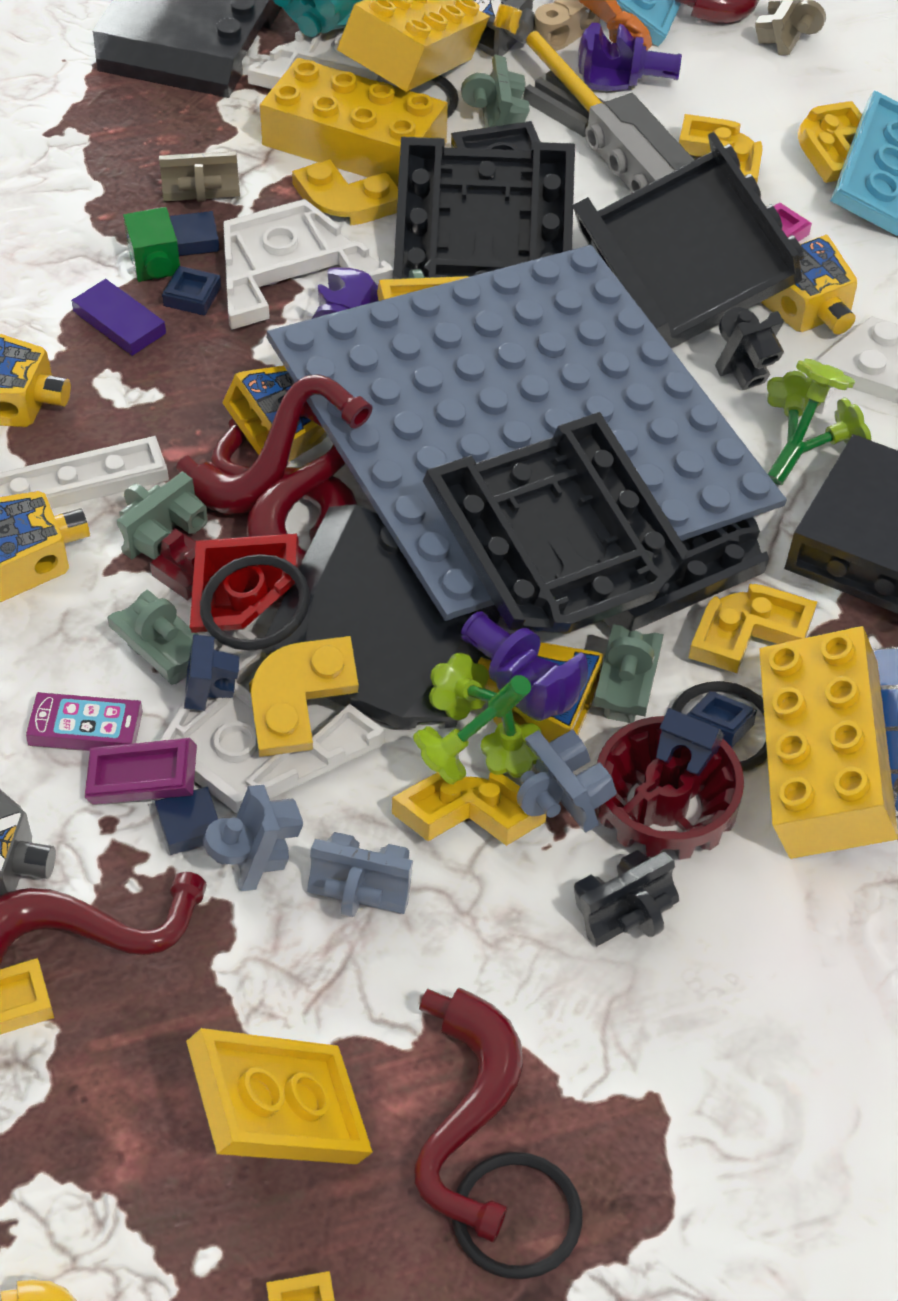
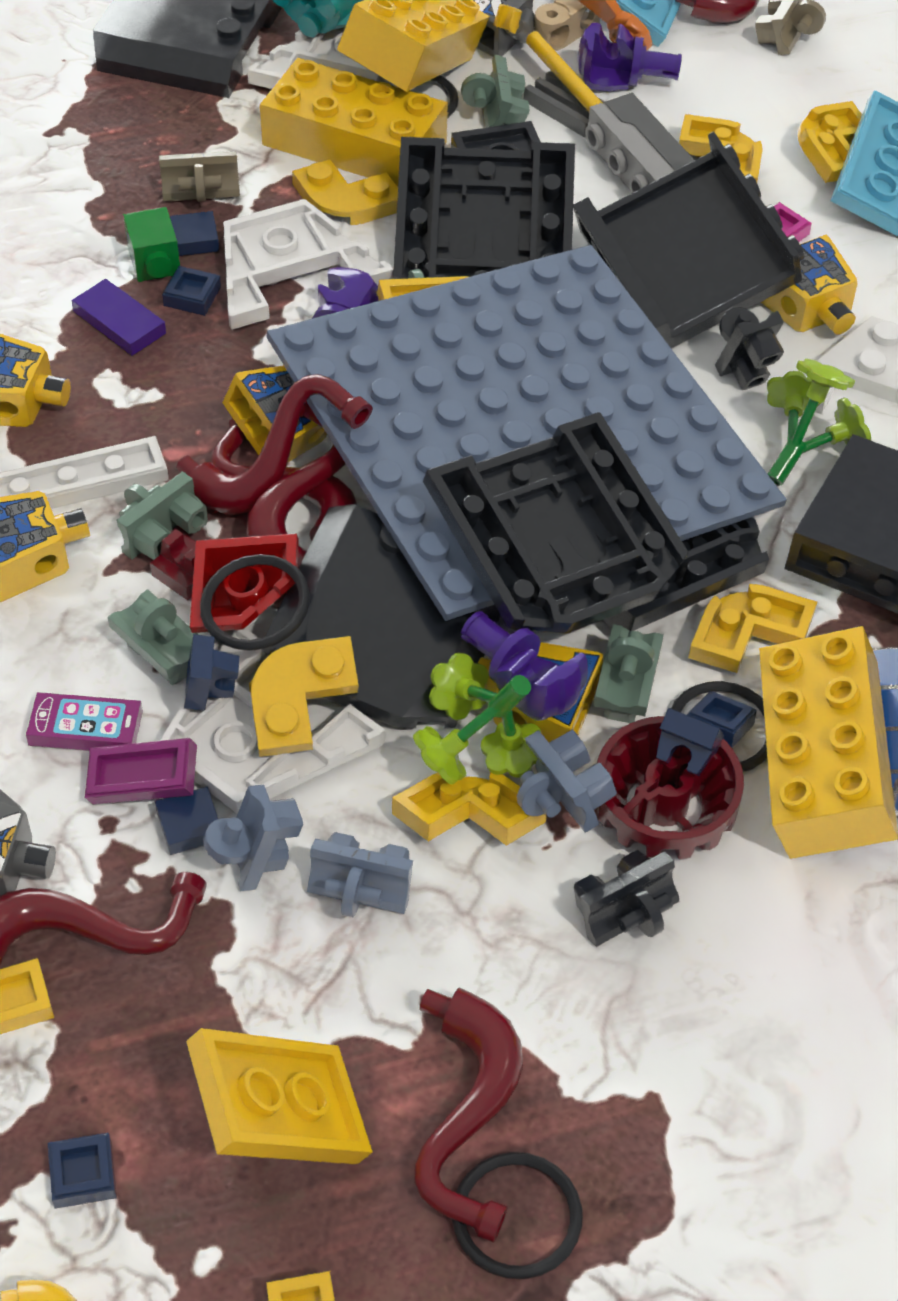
(81, 1170): none -> dark blue tile

